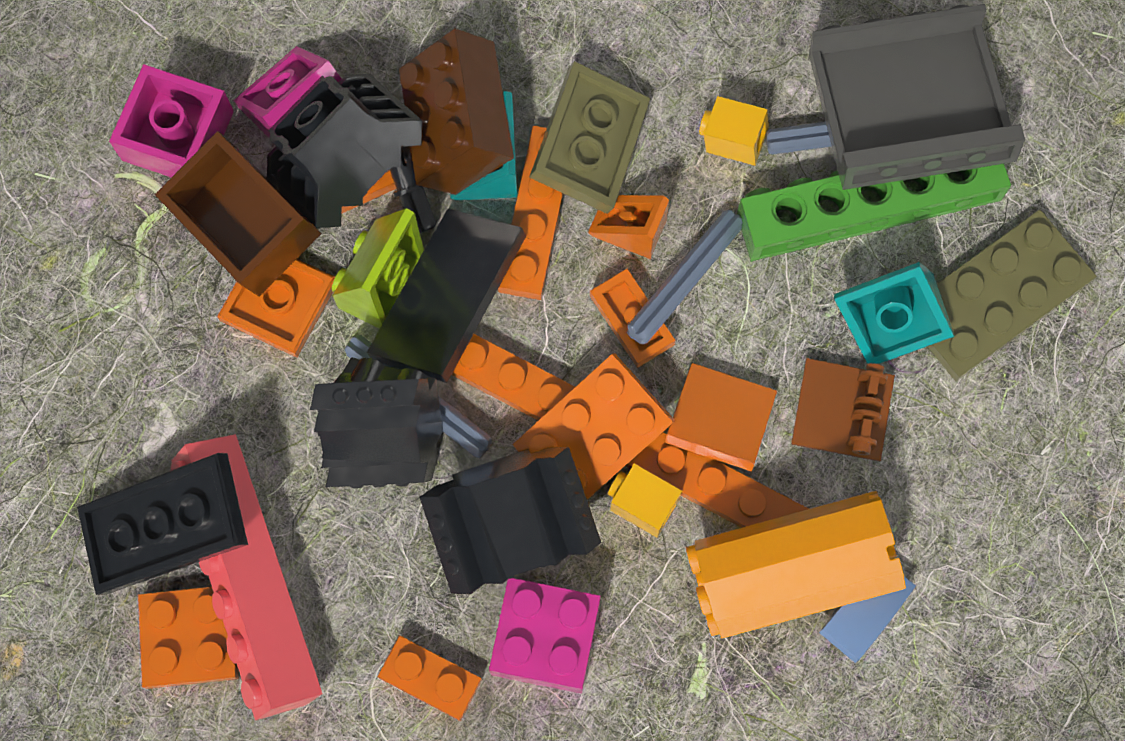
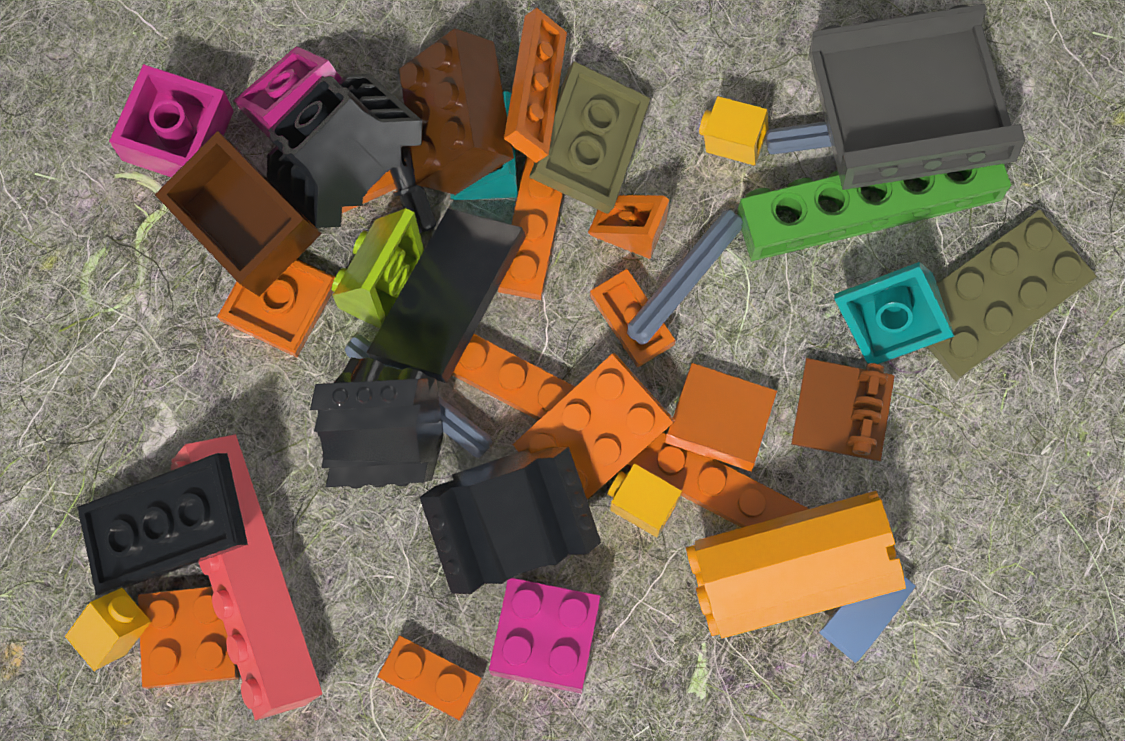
(107, 629): none -> yellow brick
(535, 86): none -> orange plate

